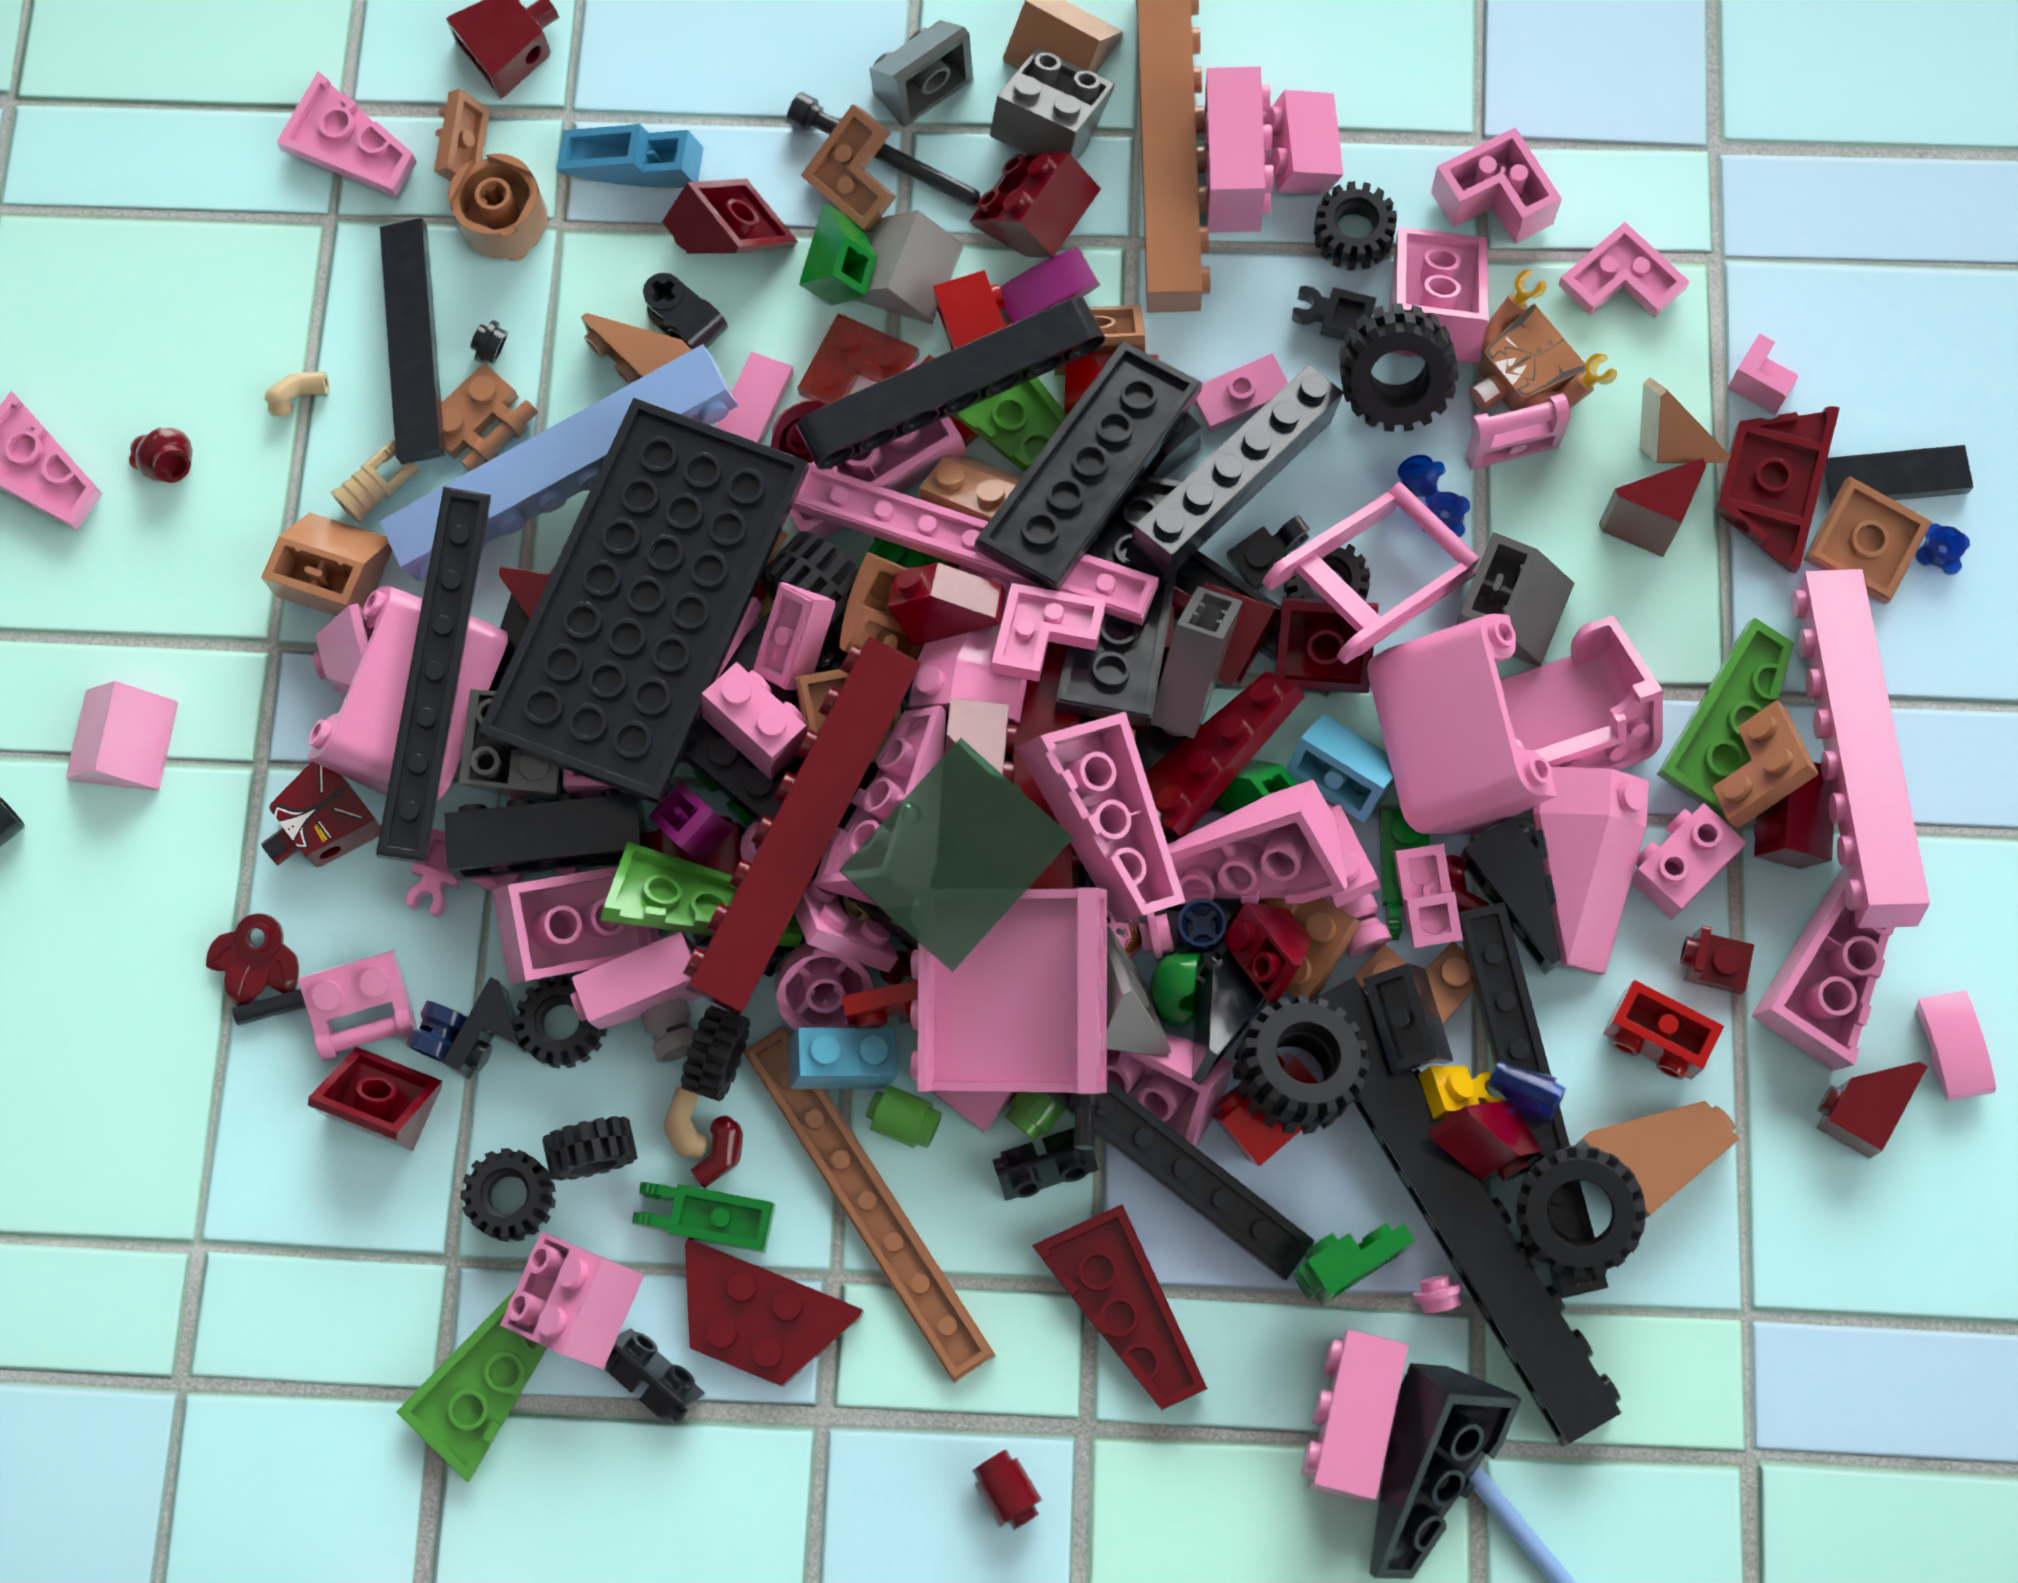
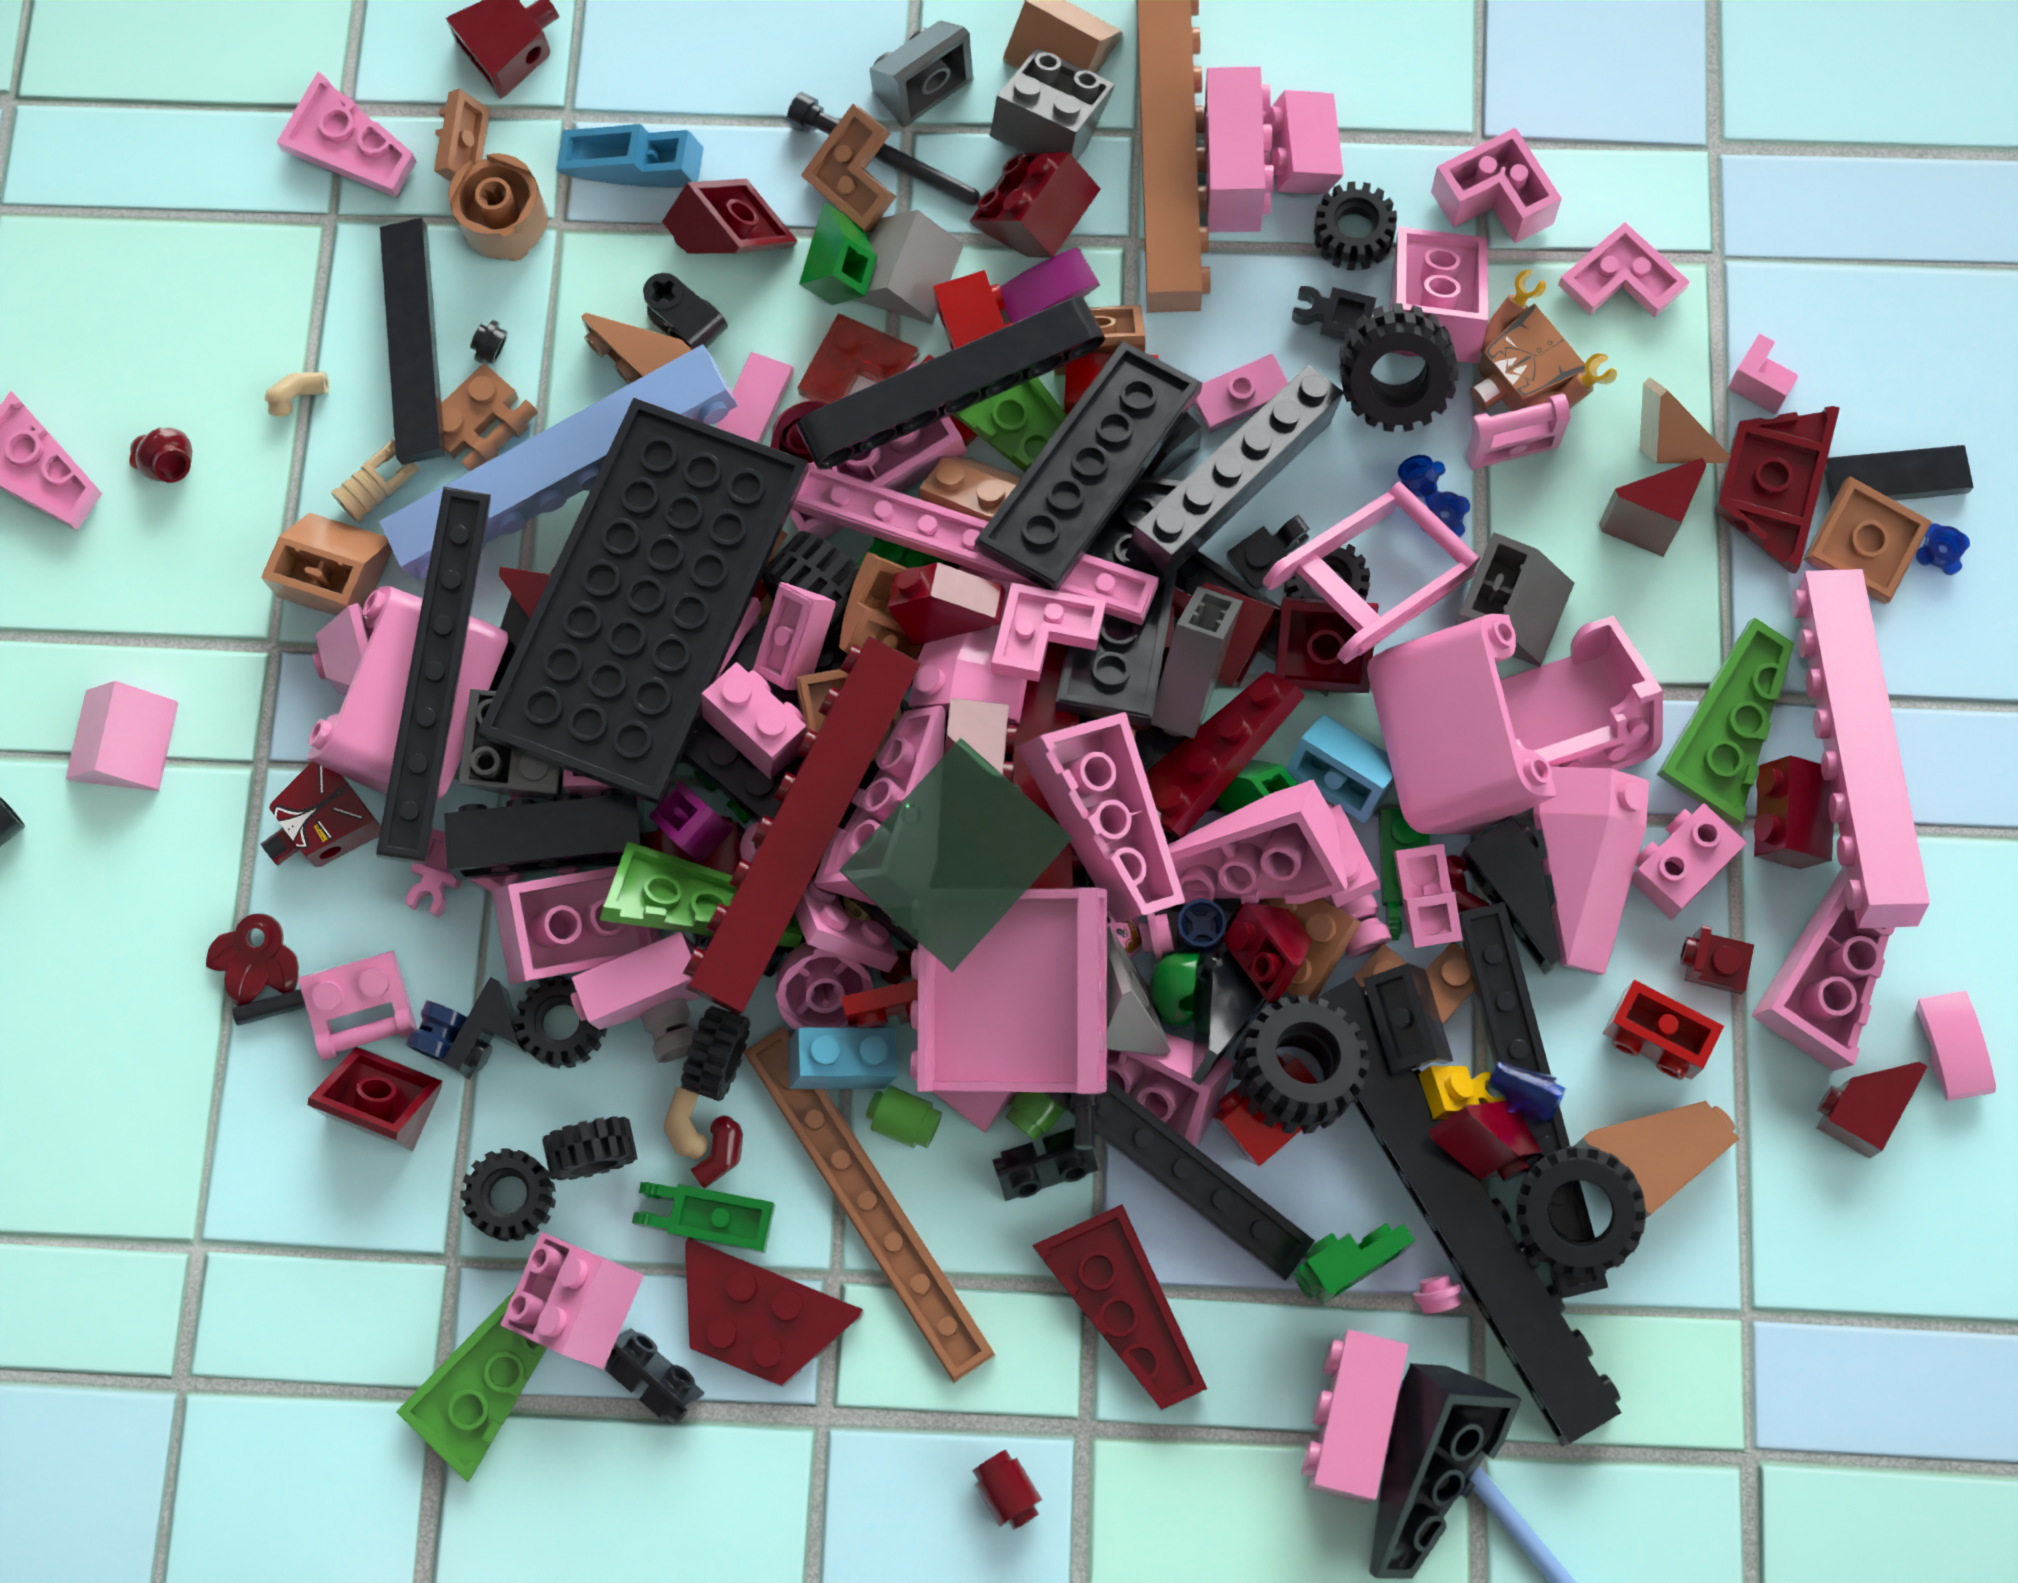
(1776, 768): nougat plate -> none

